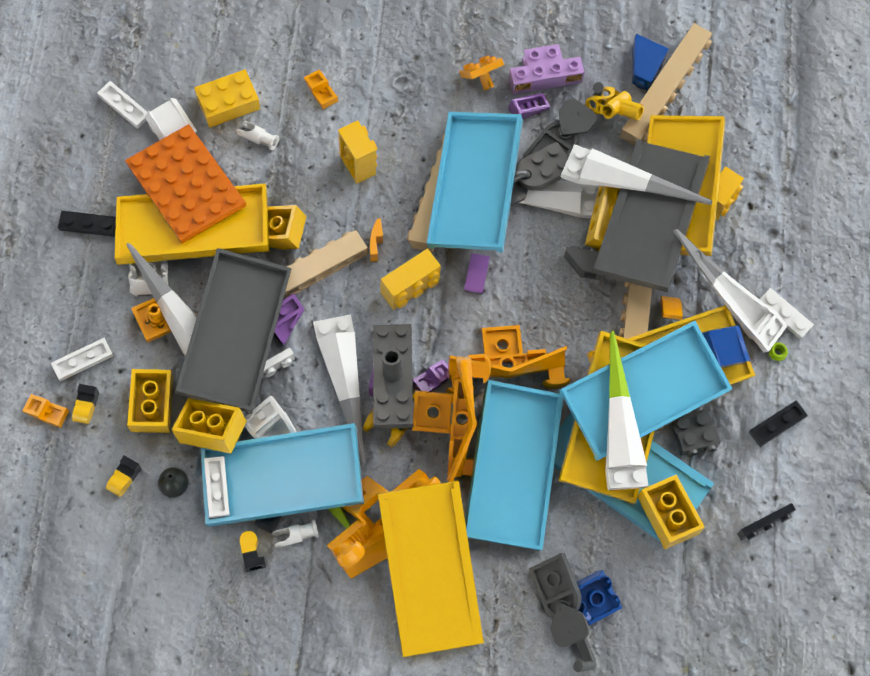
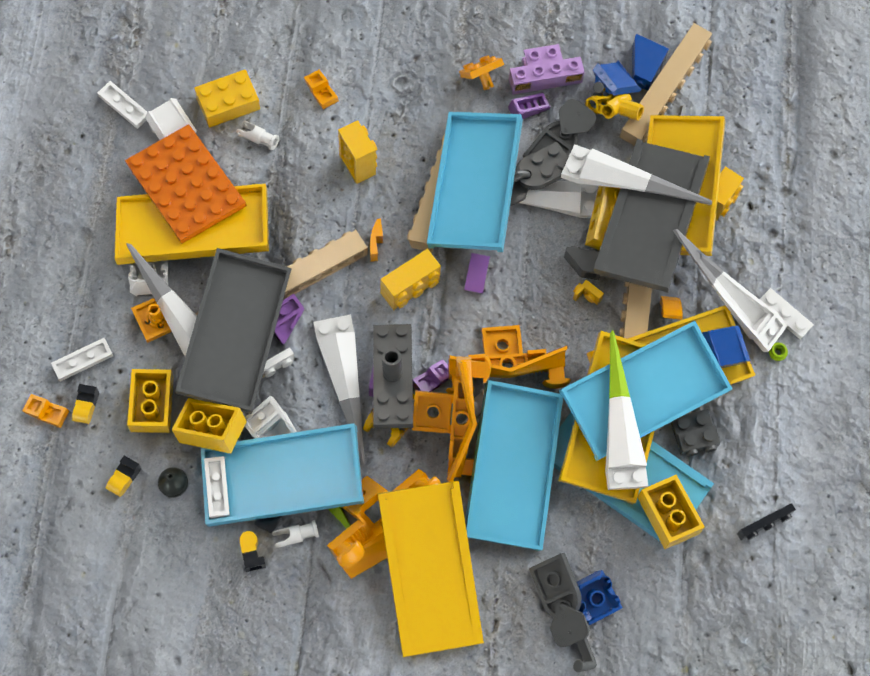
(87, 223): black plate -> none
(285, 226): yellow slope -> none
(589, 291): none -> yellow bracket
(615, 79): none -> blue slope
(778, 423): black plate -> none

